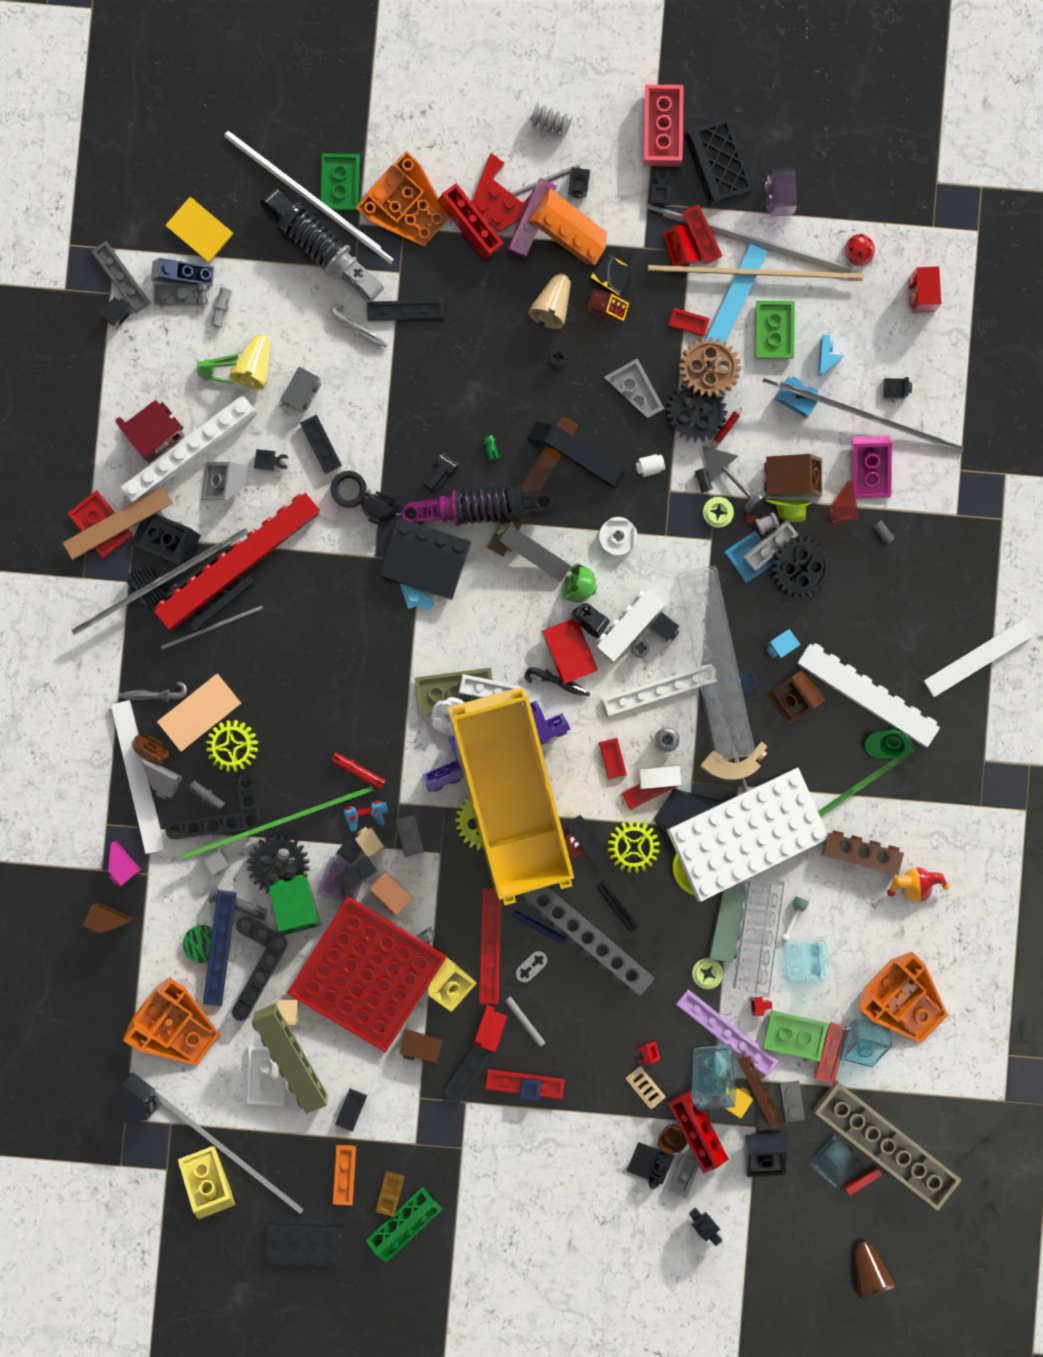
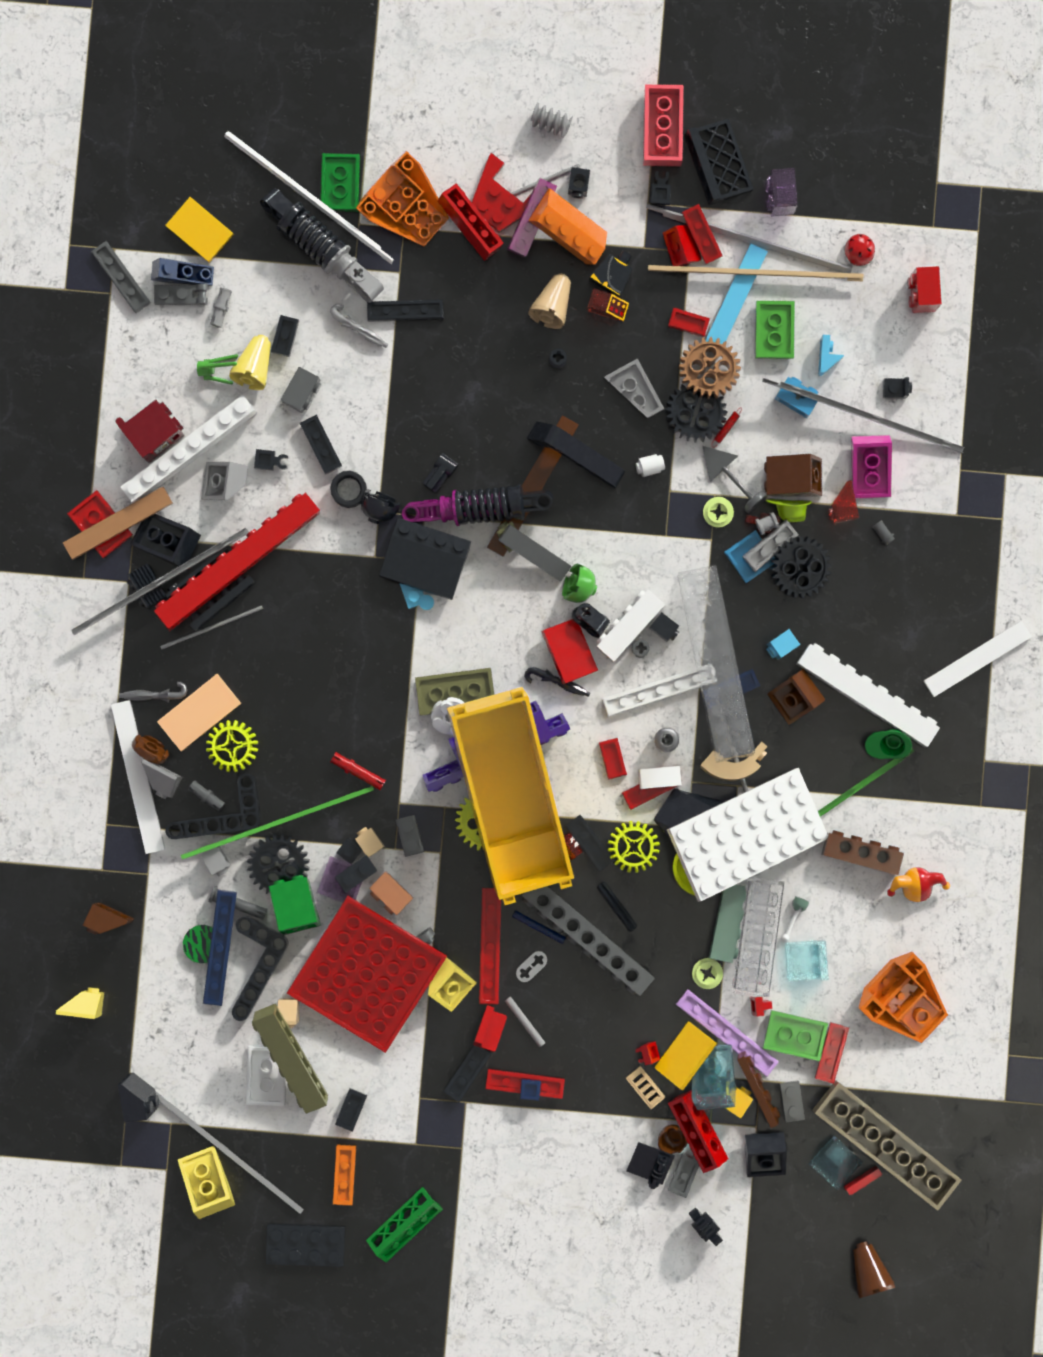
(85, 1005): none -> light yellow slope
(116, 312): black brick -> none
(121, 865): dark pink slope -> none
(171, 1025): orange wedge -> none
(285, 336): none -> black plate
(377, 811): dark azure piece -> none
(390, 1193): pearl gold slope -> none
(421, 1046): reddish brown brick -> none
(482, 687): white tile -> none
(490, 447): green pin -> none
(625, 528): white plate -> none
(685, 1055): none -> yellow tile
(703, 480): black pin -> none
(865, 1043): clear light blue slope -> none

